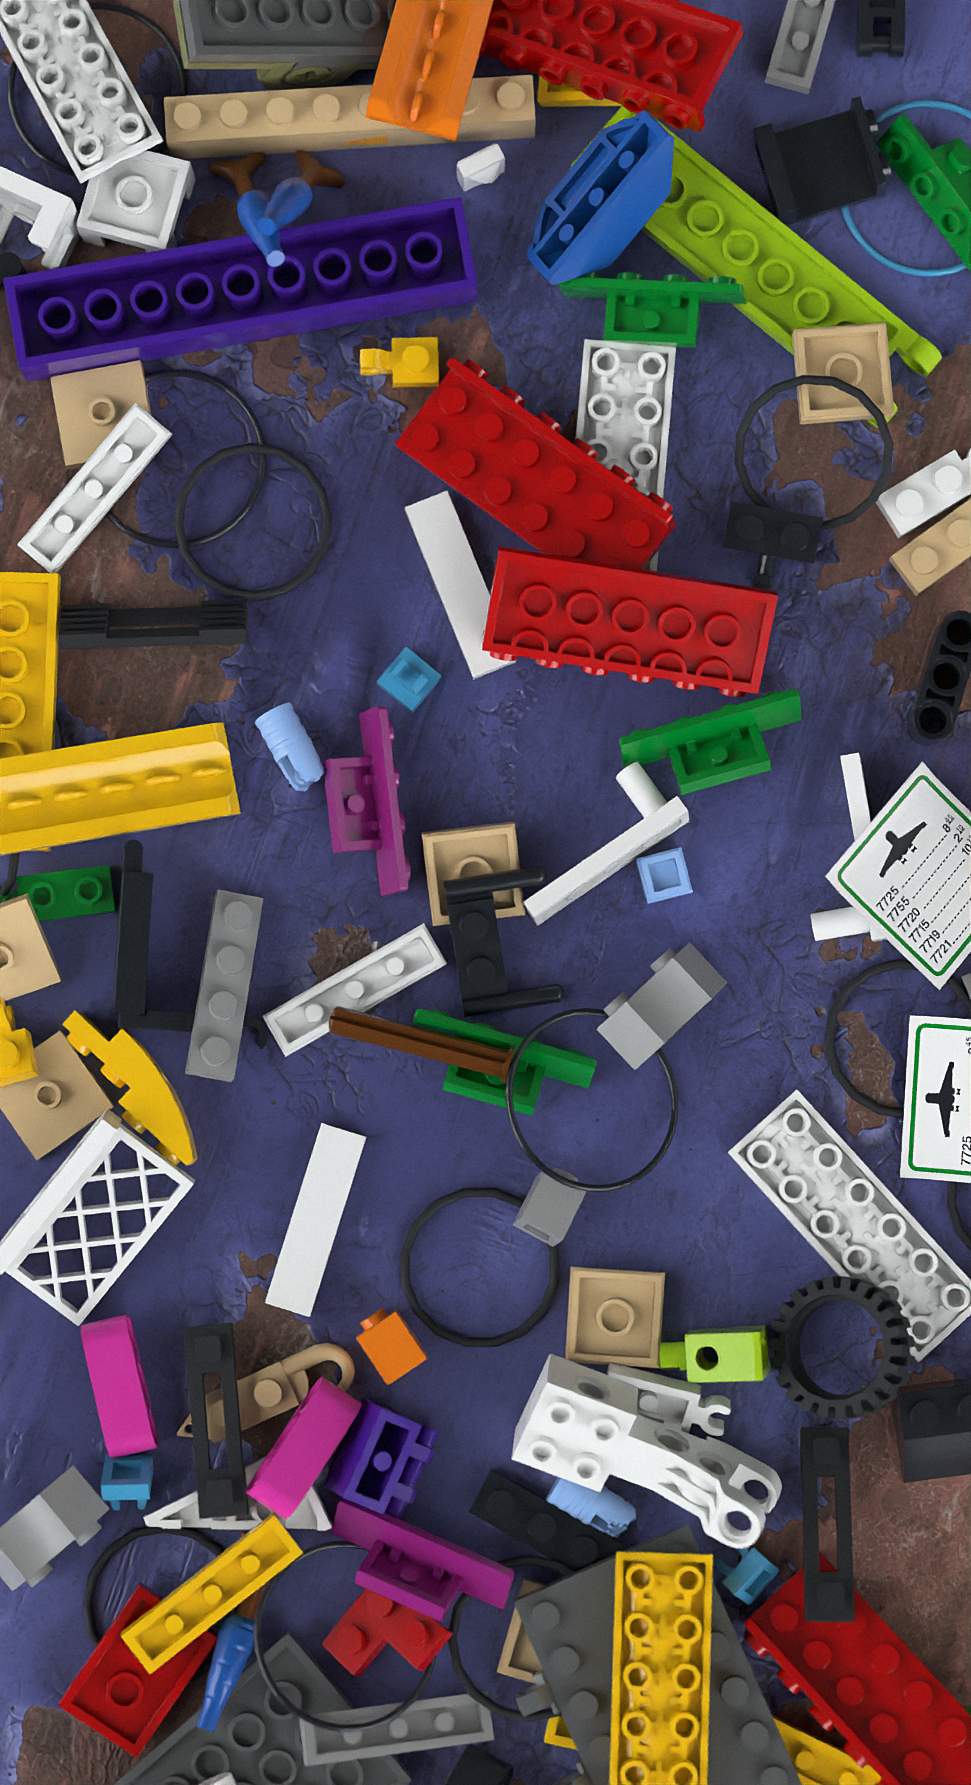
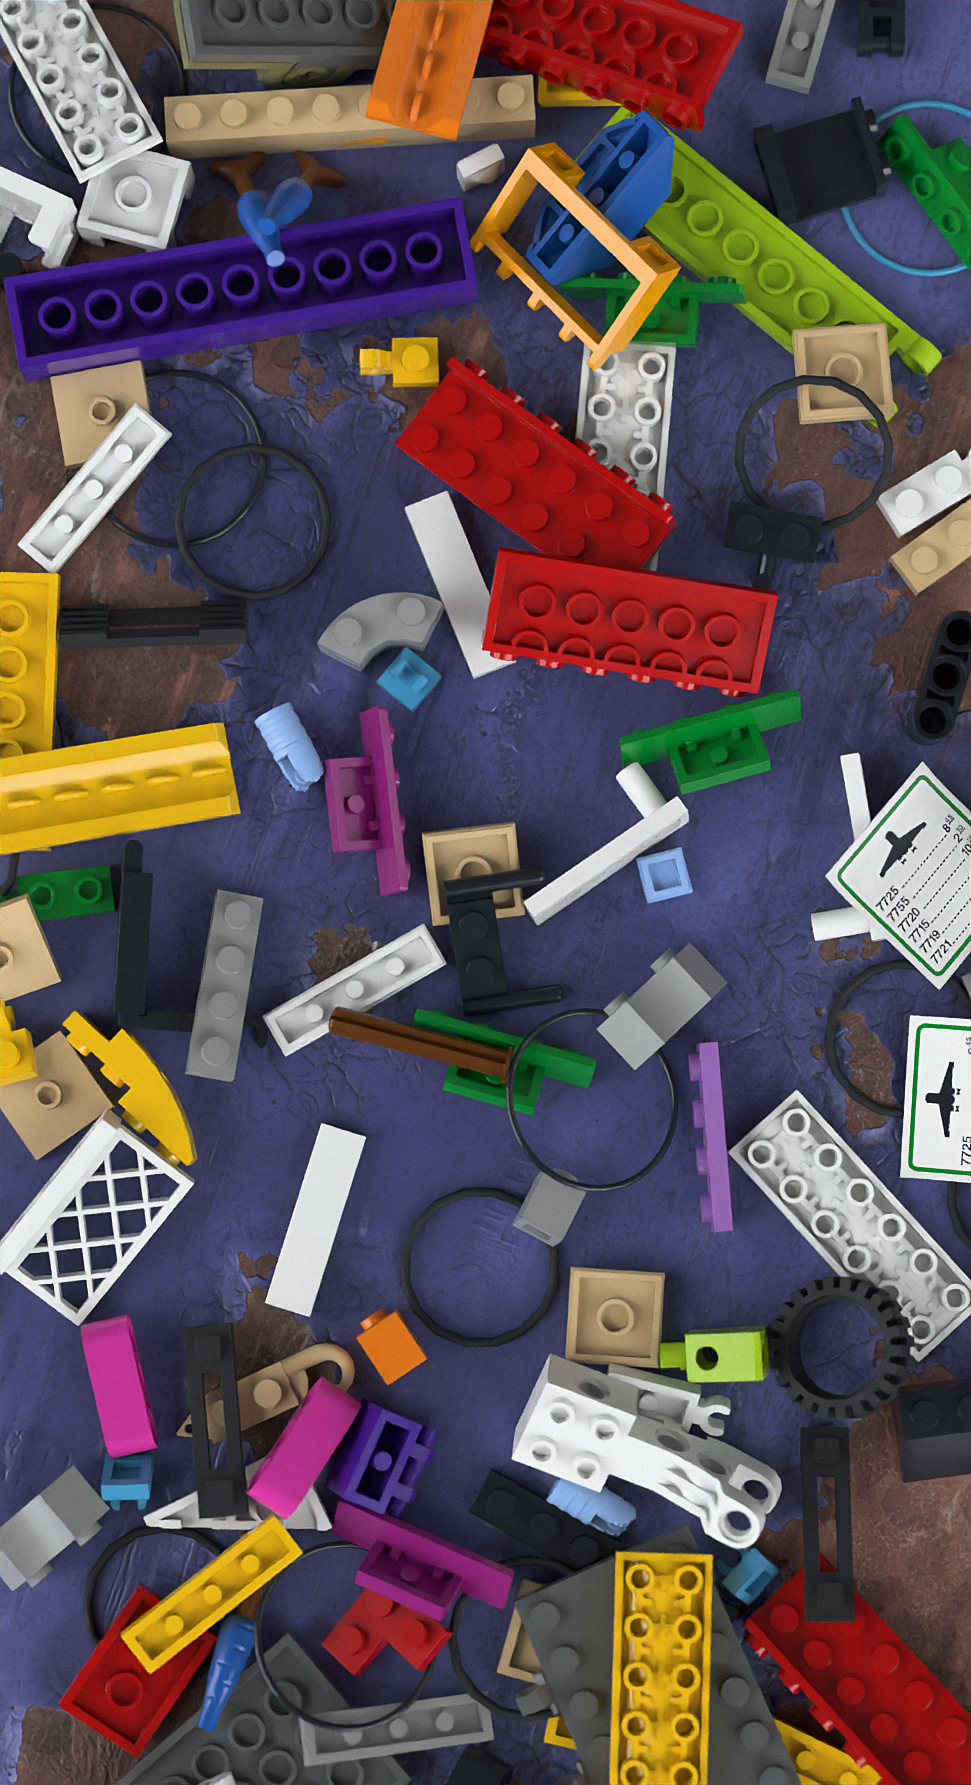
(381, 625): none -> light grey brick
(641, 256): none -> light orange hinge
(711, 1158): none -> medium lavender plate

